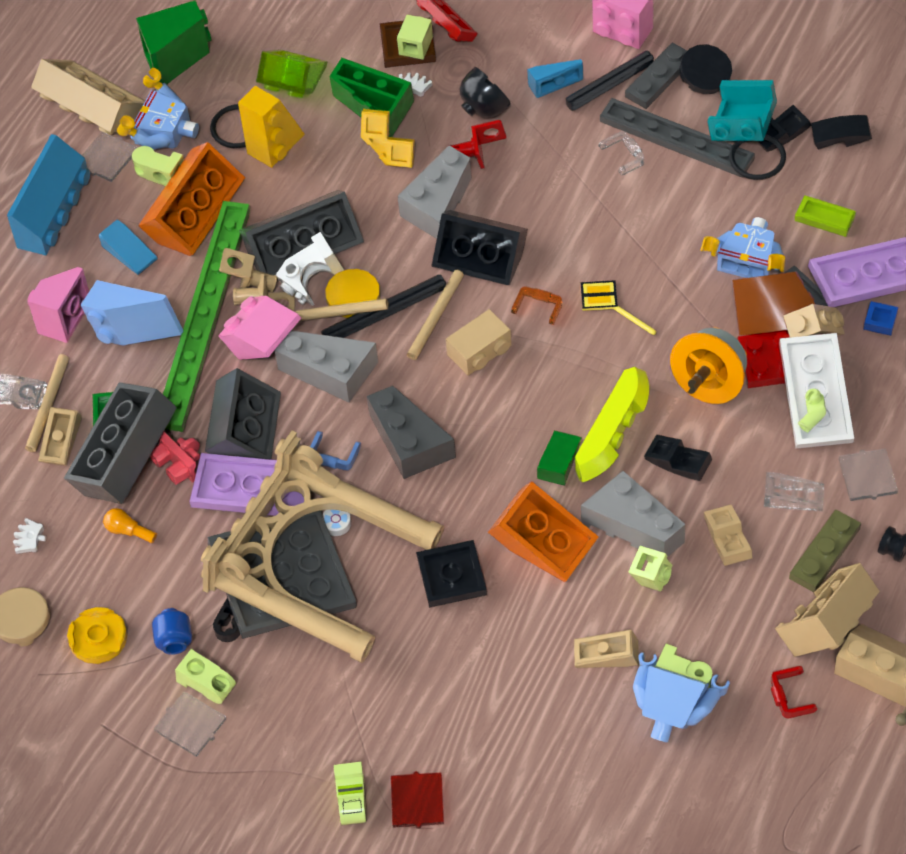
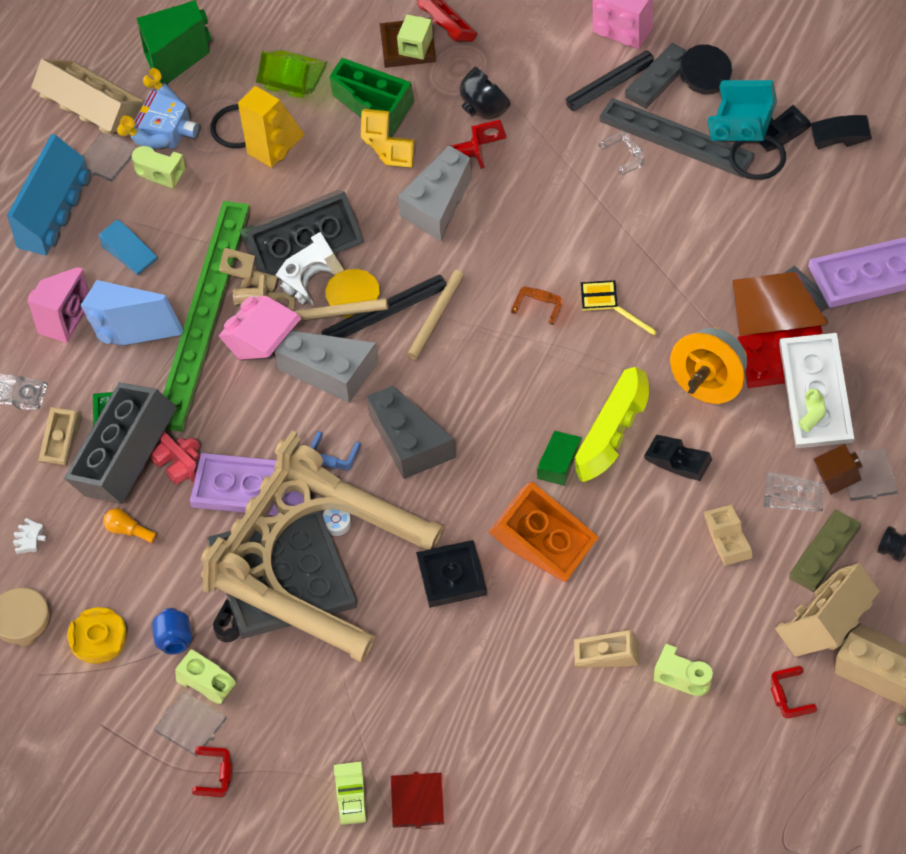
(47, 402): tan piece -> none
(192, 200): orange slope -> none
(225, 772): none -> red piece
(242, 417): dark grey slope -> none
(419, 87): white piece -> none
(478, 342): tan brick -> none
(479, 247): black slope -> none
(552, 77): dark azure slope -> none
(634, 515): light grey wedge -> none
(656, 572): yellowish green brick -> none
(673, 697): light blue torso -> none
(746, 250): light blue torso -> none
(814, 320): tan bracket -> none
(825, 216): lime tile -> none
(838, 468): none -> reddish brown brick
(880, 318): blue plate -> none

